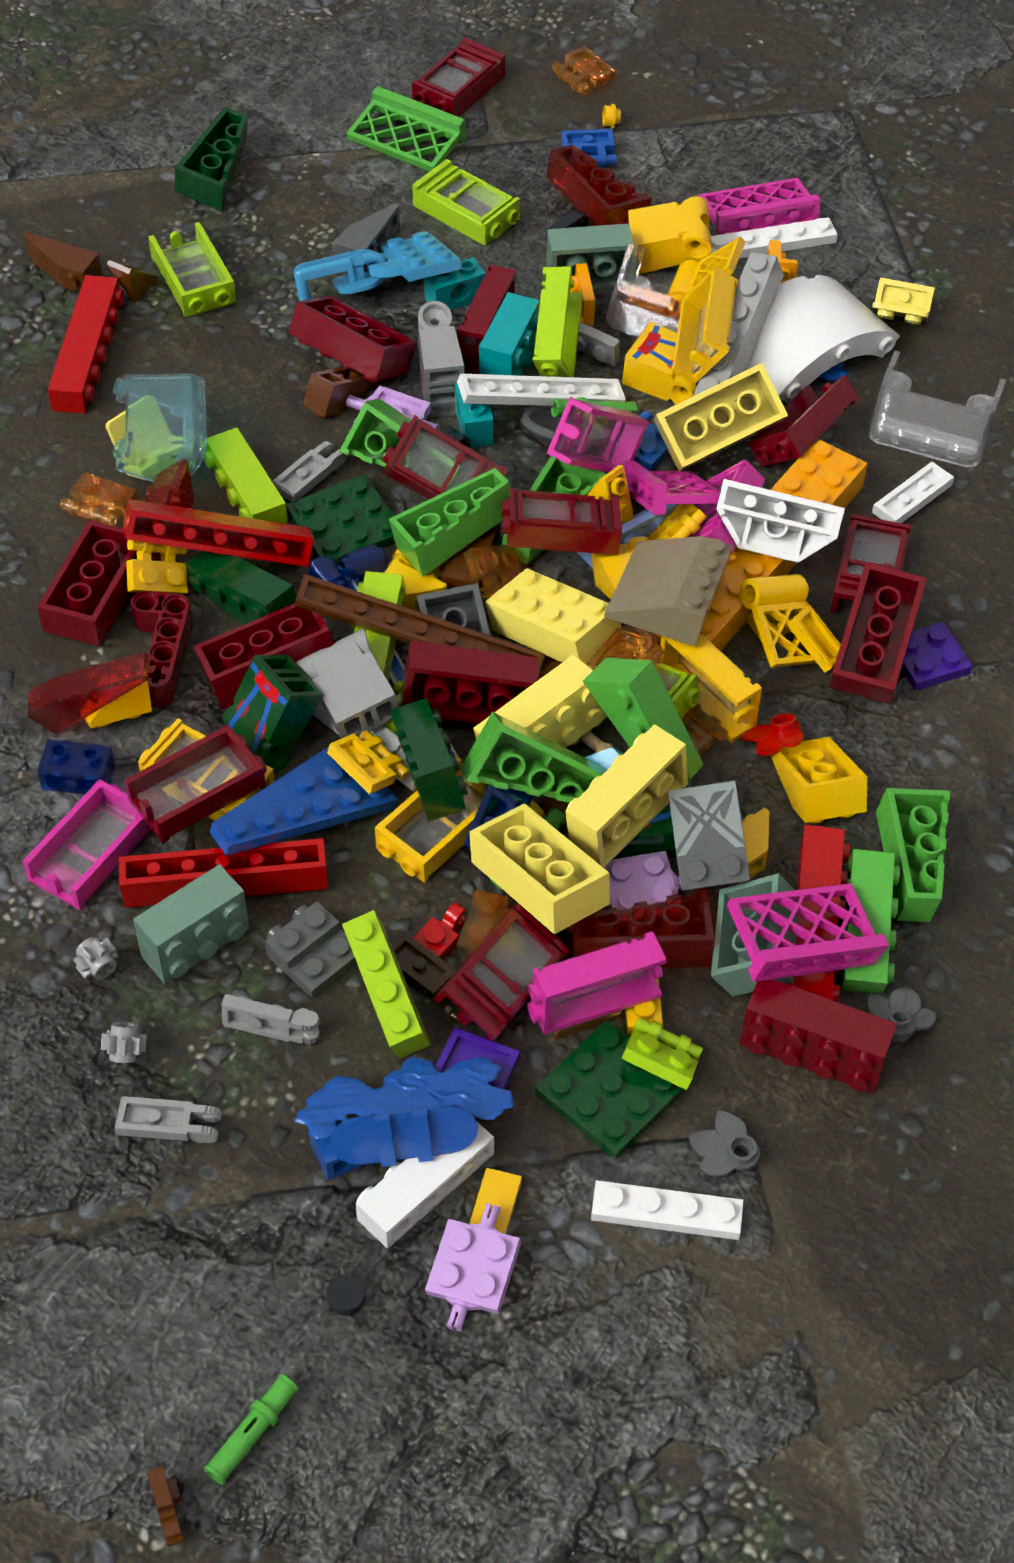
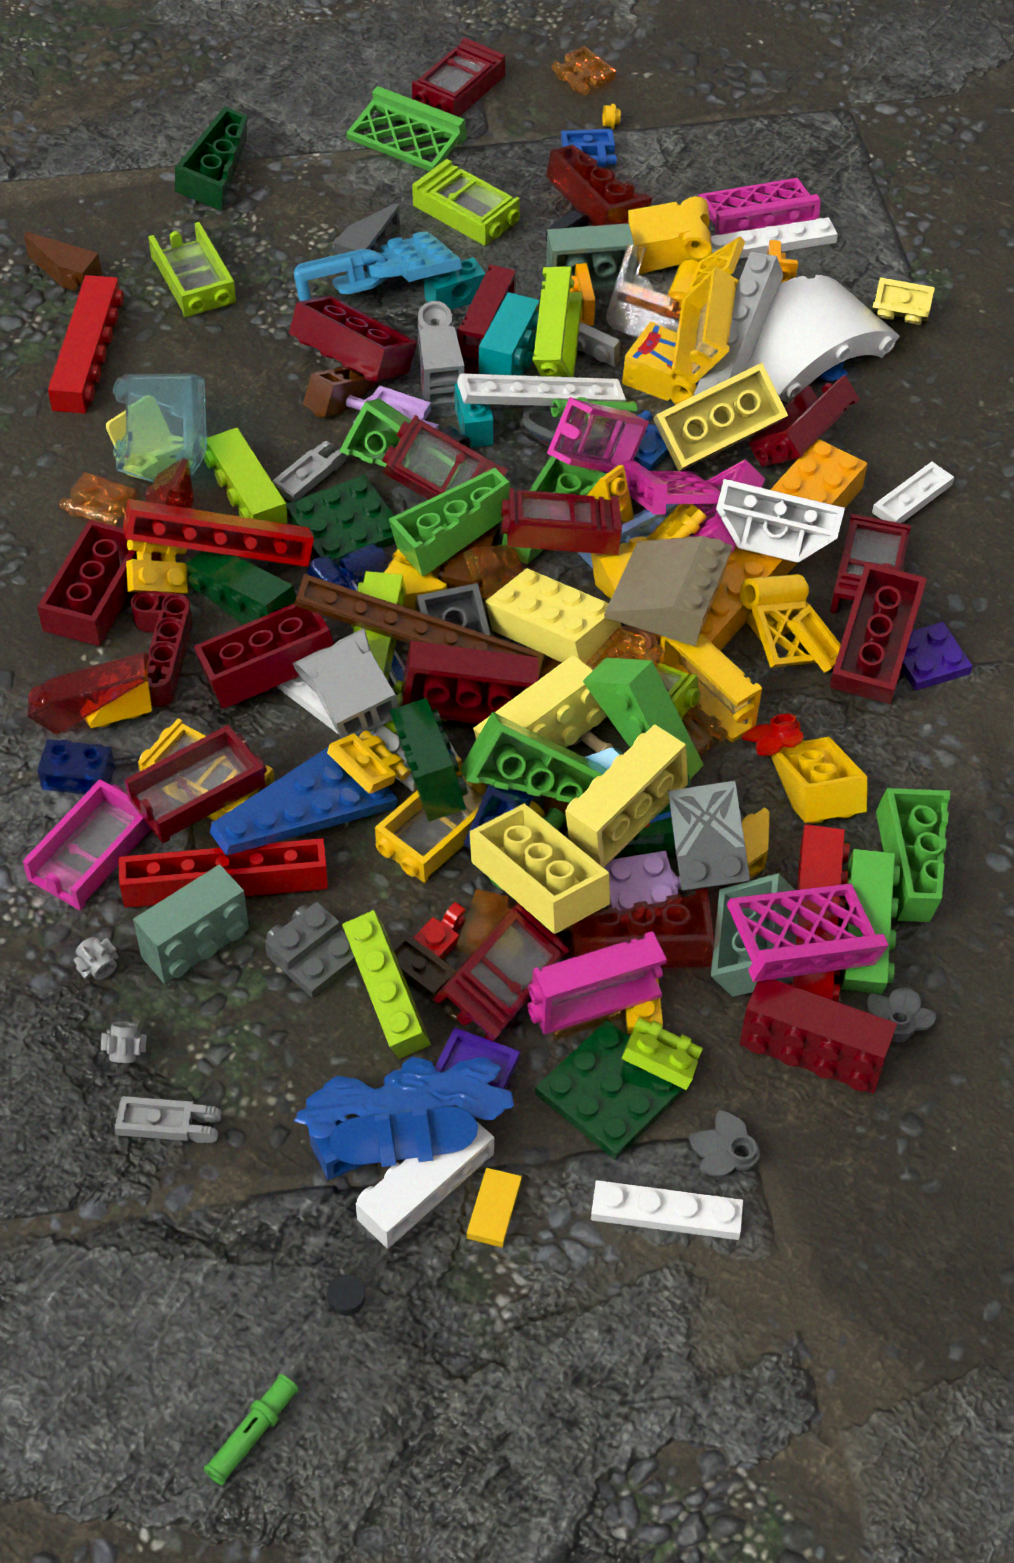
(133, 280): reddish brown slope -> none
(165, 1495): reddish brown plate -> none
(270, 1020): light grey hinge -> none
(273, 708): dark green piece -> none
(473, 1266): lavender plate -> none
(930, 424): clear windscreen -> none

